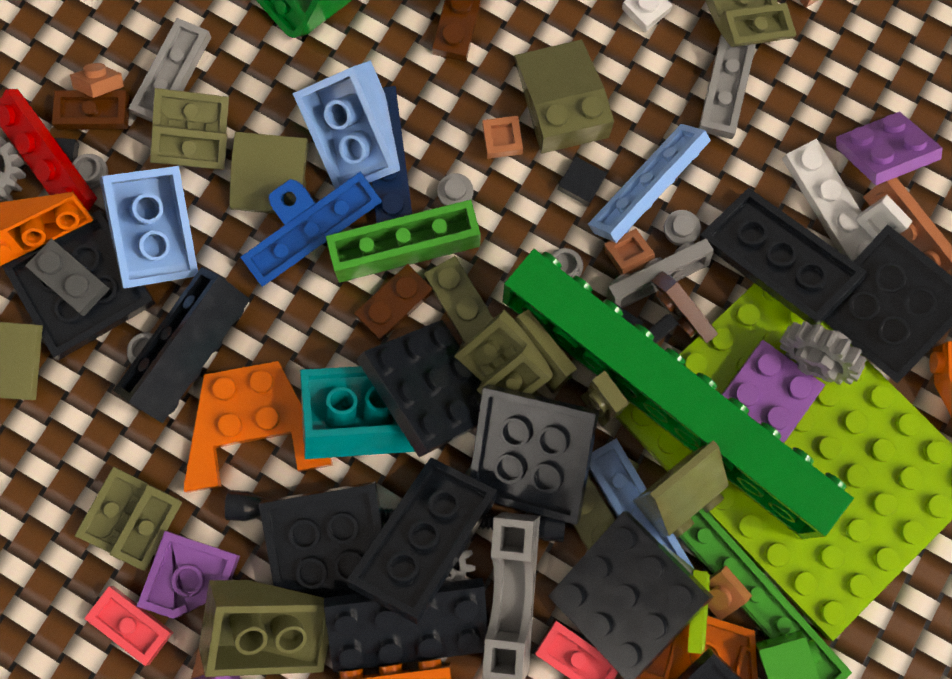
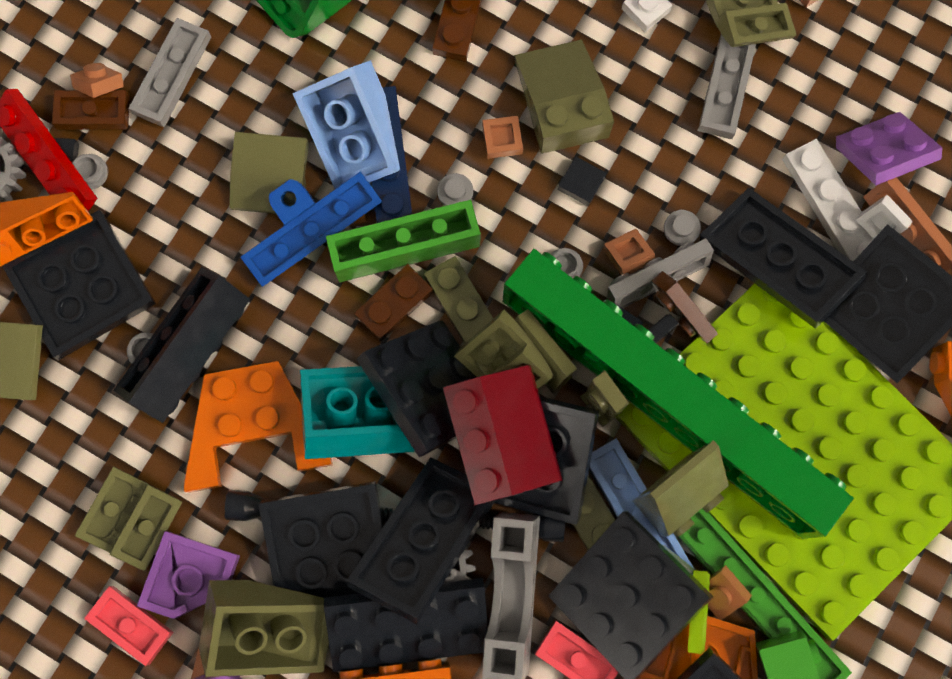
(67, 277): dark grey plate -> none
(149, 226): light blue slope -> none
(189, 129): olive slope -> none
(502, 434): none -> dark red slope
(649, 182): light blue plate -> none
(774, 389): medium lavender plate -> none
(823, 353): light grey gear -> none

